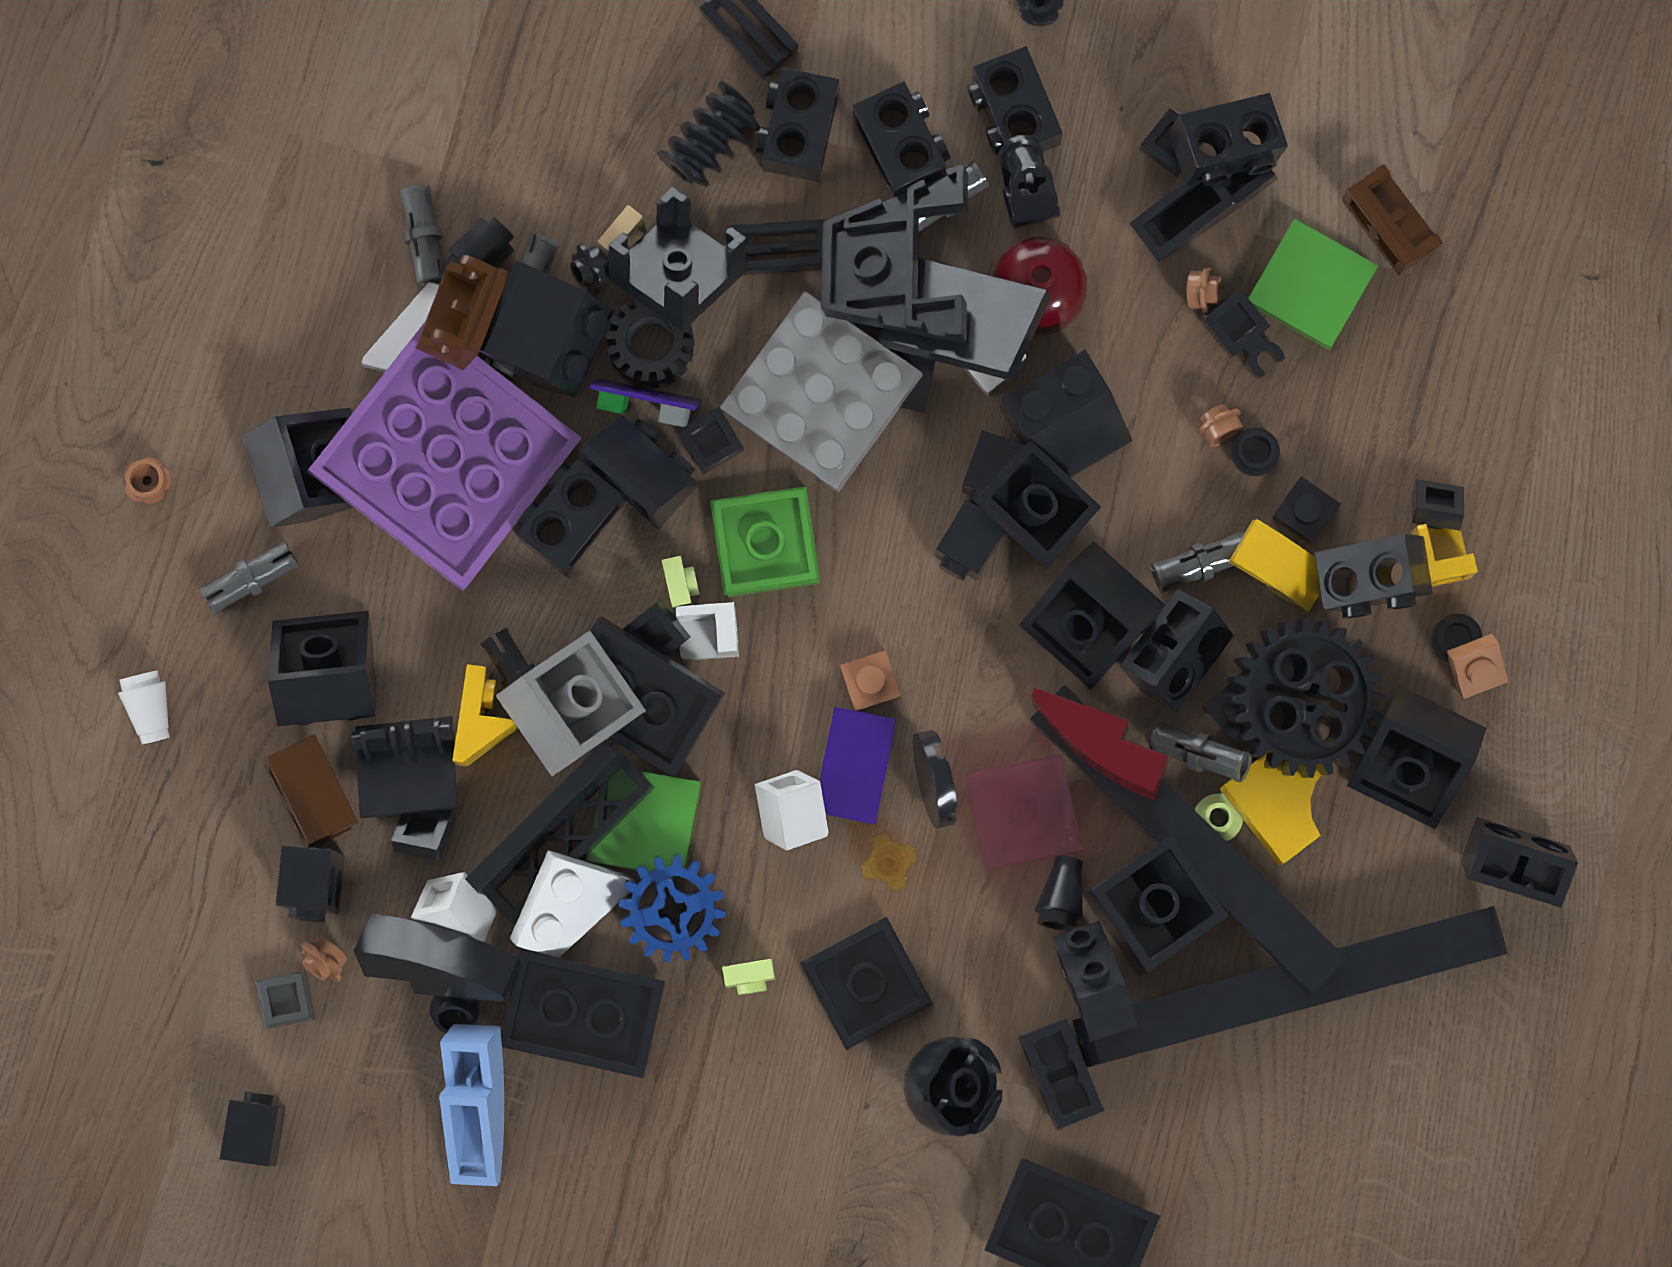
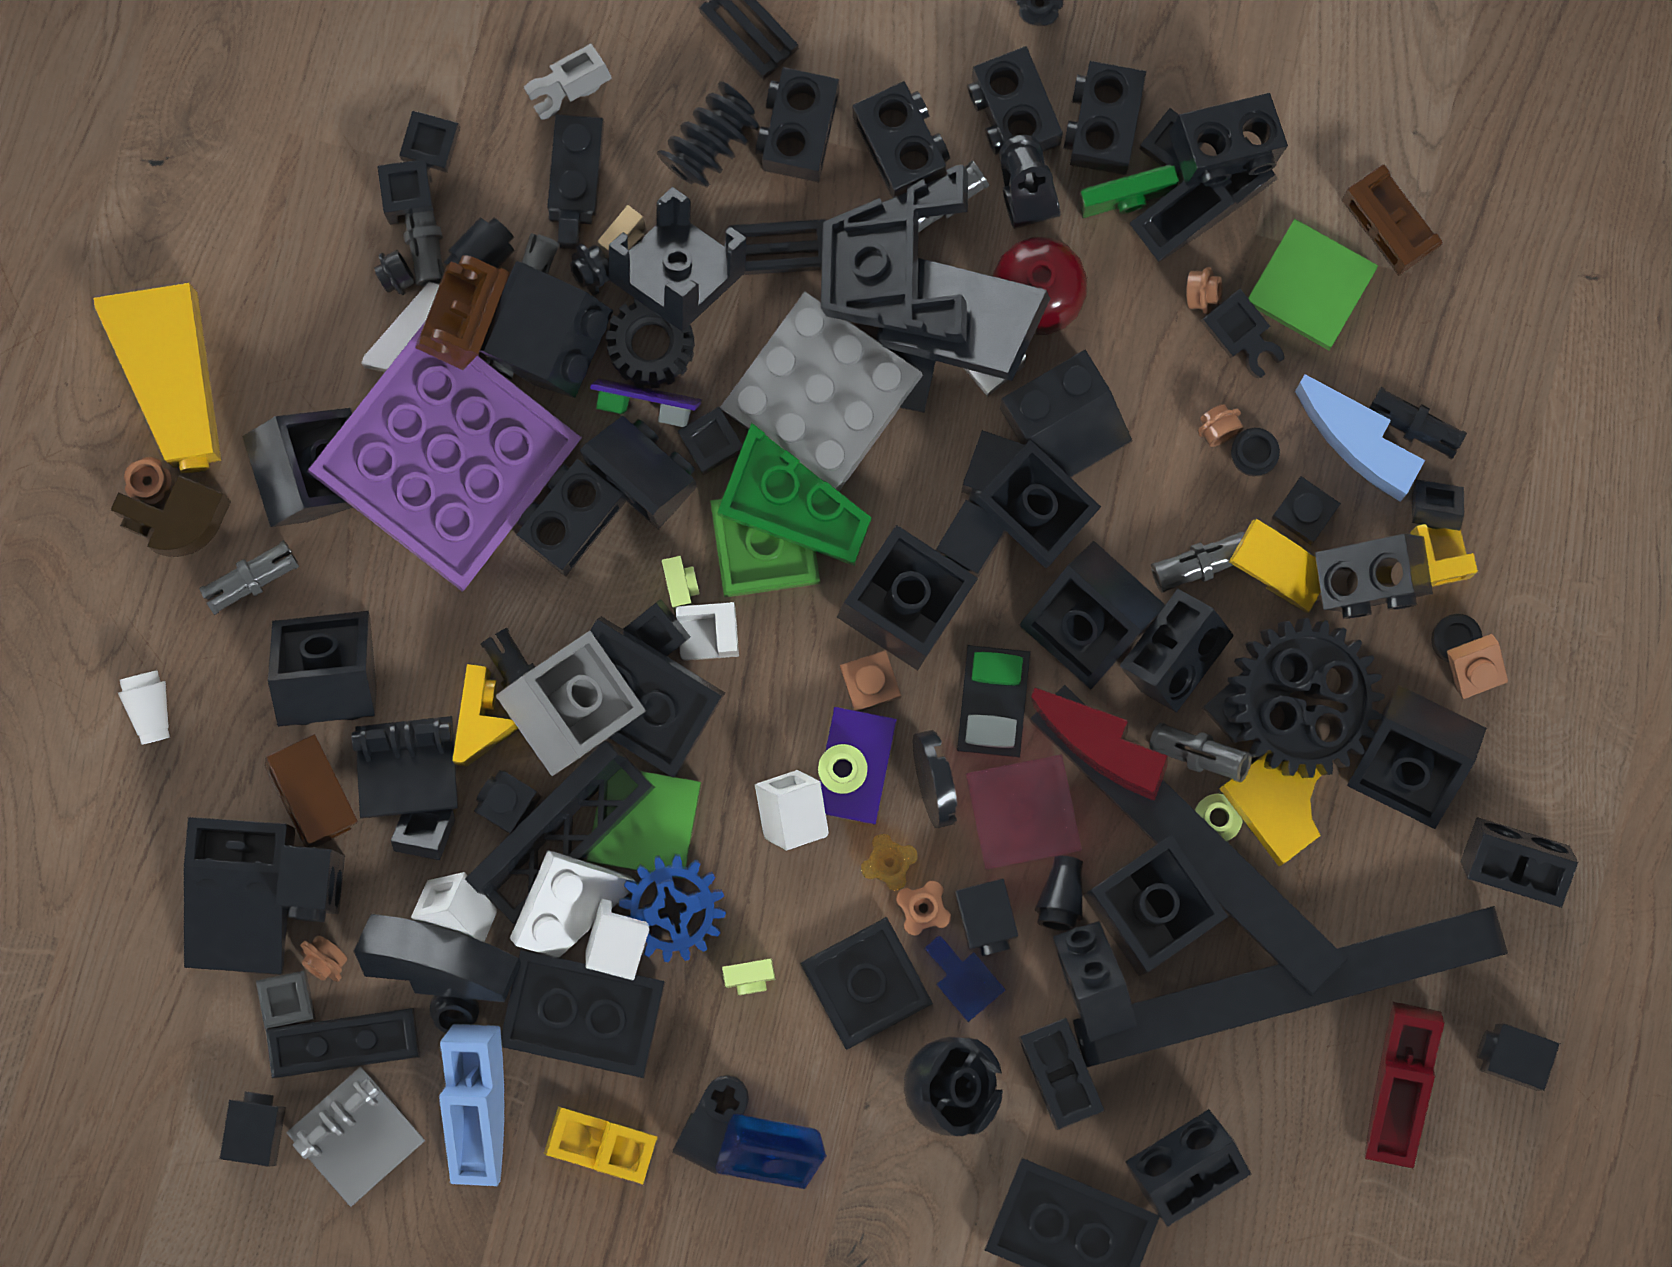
(165, 361): none -> yellow slope
(183, 526): none -> dark brown brick
(232, 895): none -> black slope
(342, 1043): none -> black tile
(355, 1136): none -> light grey hinge
(394, 272): none -> black plate
(405, 188): none -> black panel
(430, 139): none -> black plate
(506, 801): none -> black brick
(571, 77): none -> light grey plate
(574, 175): none -> black hinge
(600, 1145): none -> yellow slope
(615, 942): none -> white panel
(706, 1127): none -> black piece
(770, 1151): none -> clear blue slope
(791, 502): none -> green wing
(849, 783): none -> yellowish green plate
(906, 597): none -> black slope
(916, 920): none -> nougat plate
(967, 982): none -> clear blue plate
(987, 917): none -> black brick
(993, 701): none -> piece
(1114, 119): none -> black brick
(1129, 192): none -> green plate
(1188, 1167): none -> black brick
(1357, 437): none -> light blue slope
(1404, 1084): none -> dark red slope
(1418, 423): none -> black pin
(1517, 1056): none -> black brick

